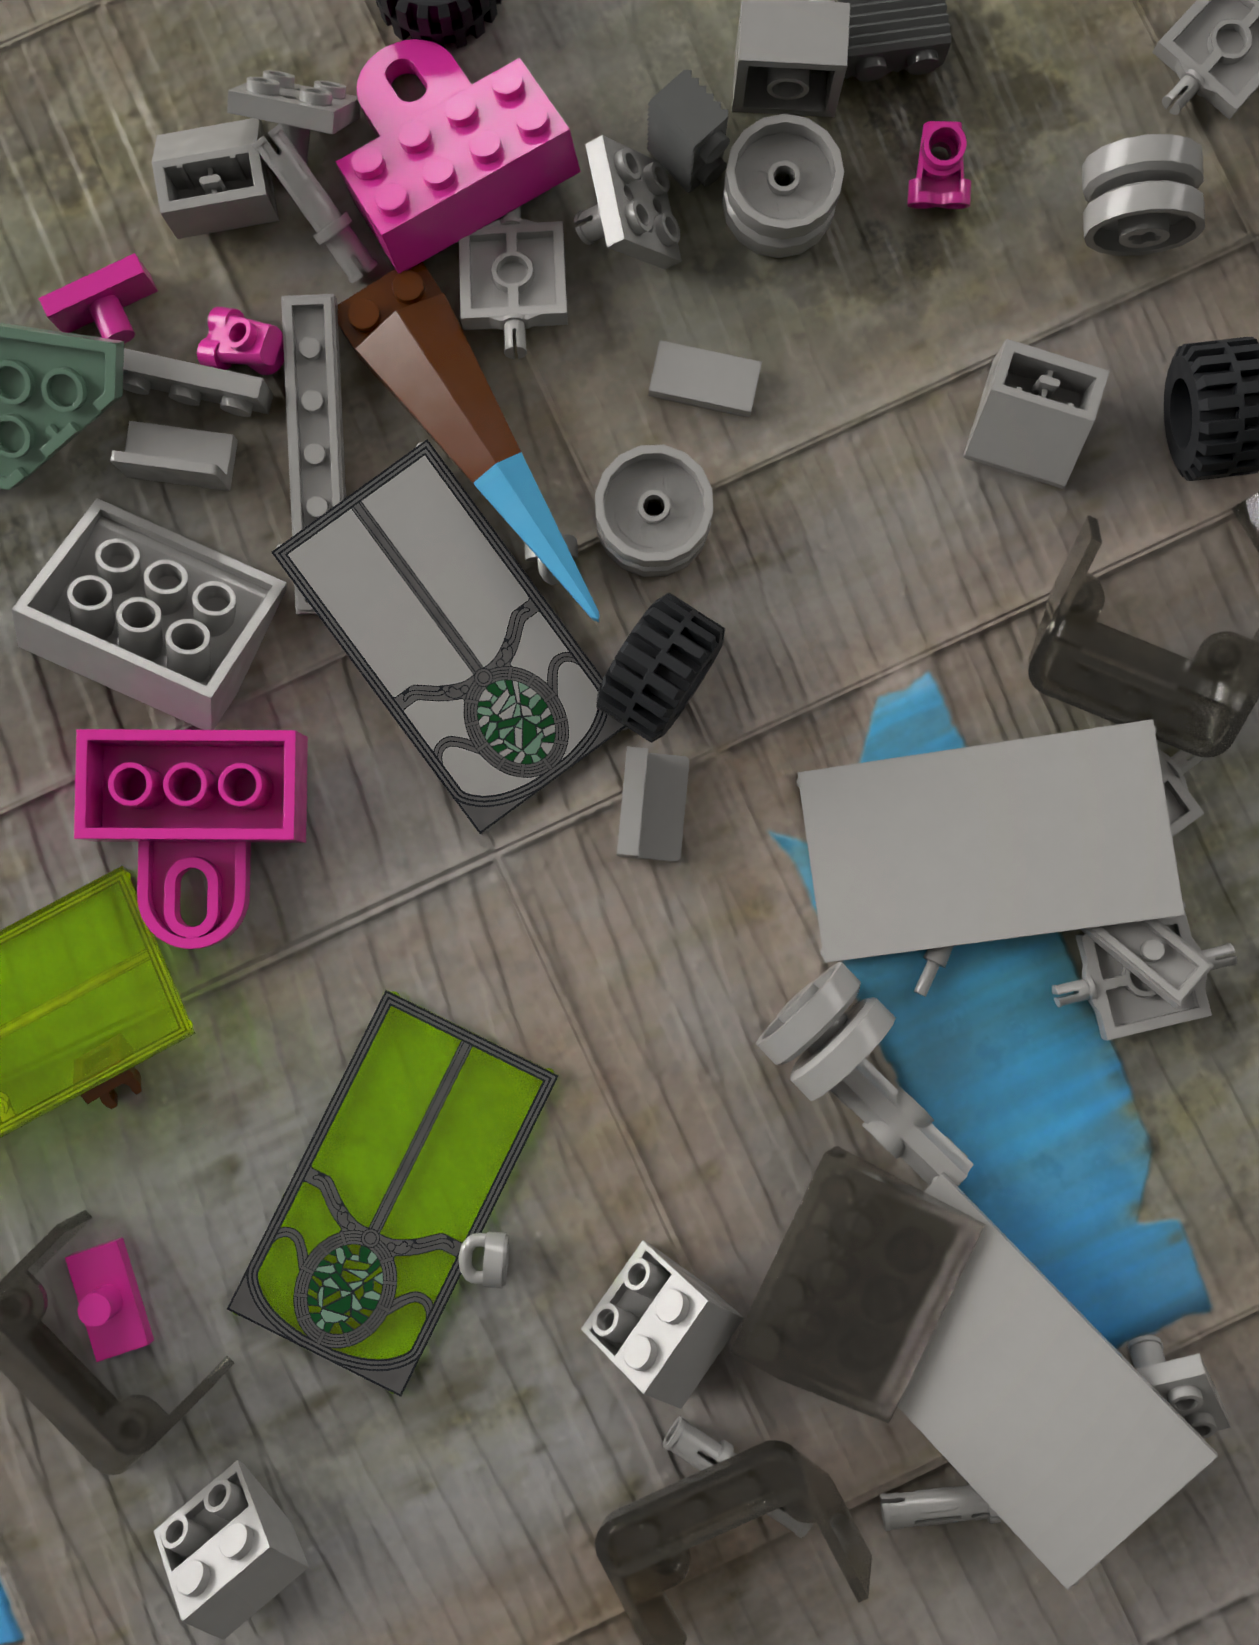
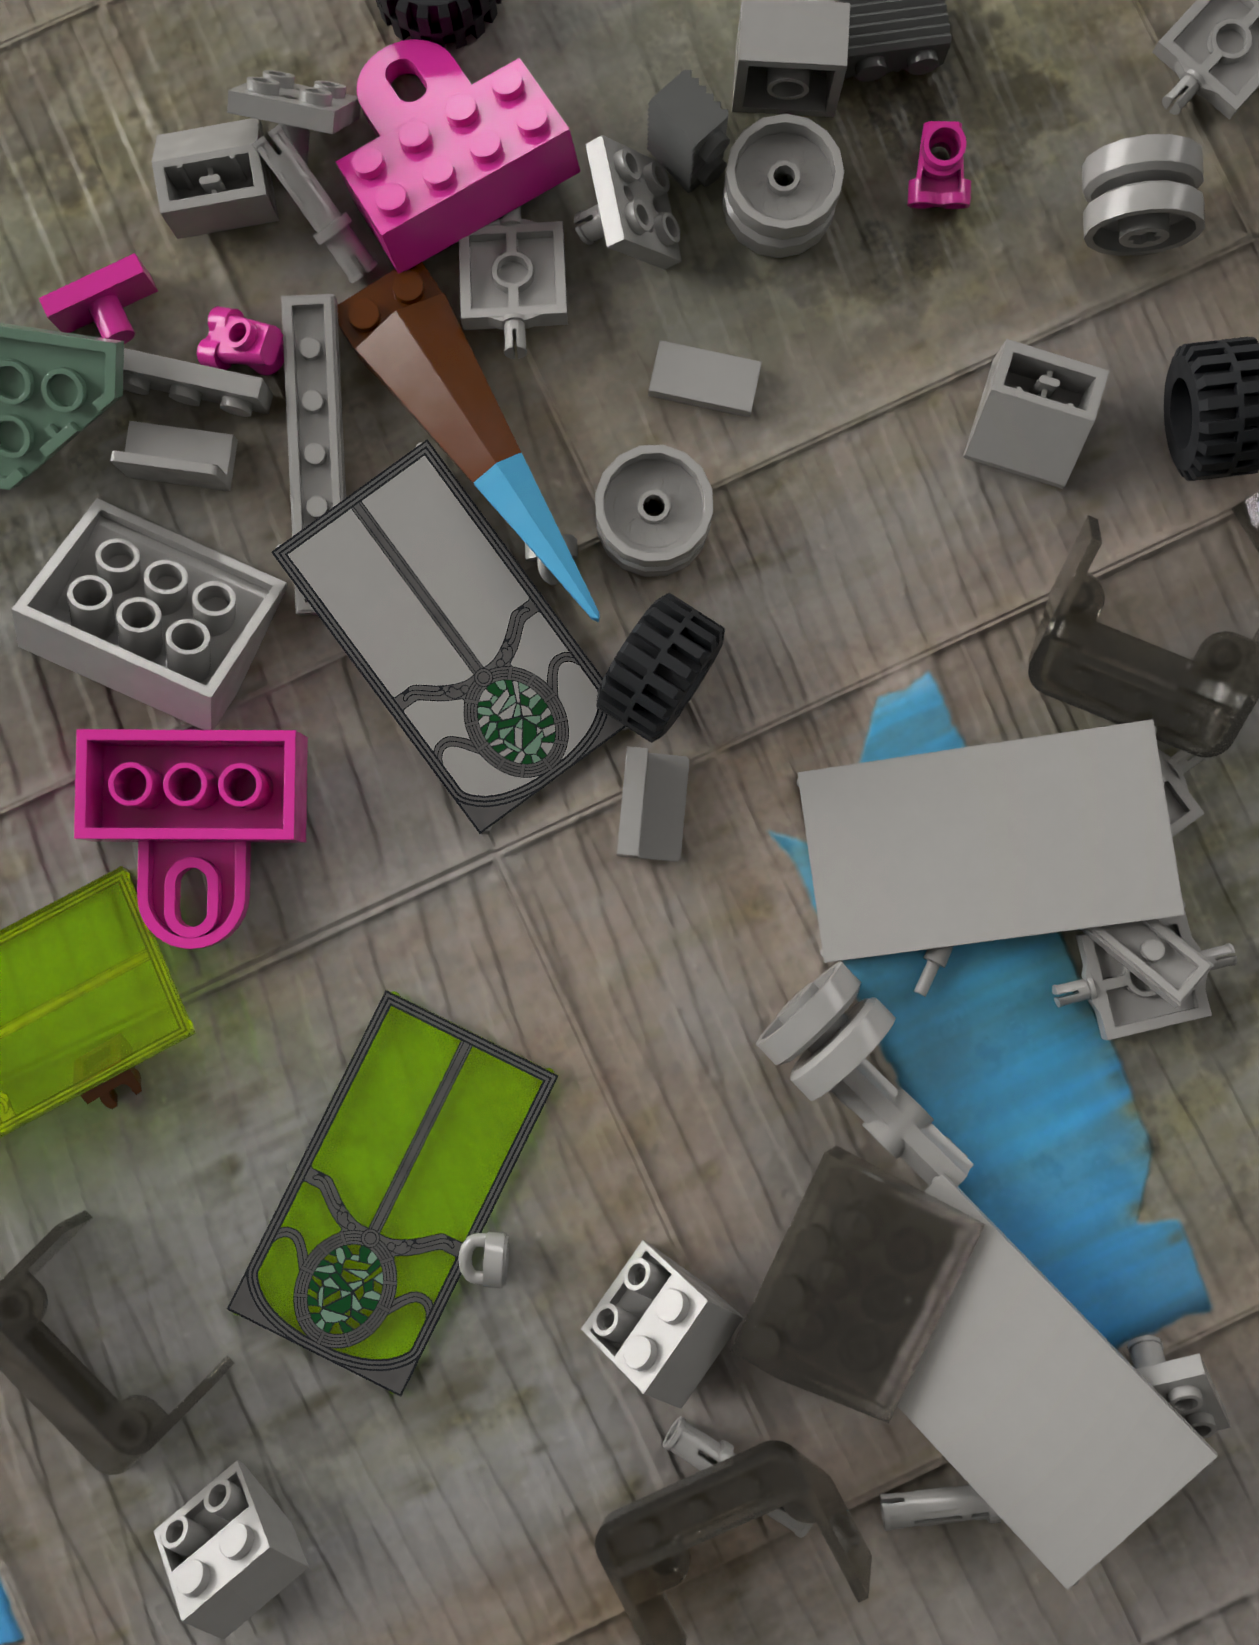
(109, 1299): dark pink tile -> none

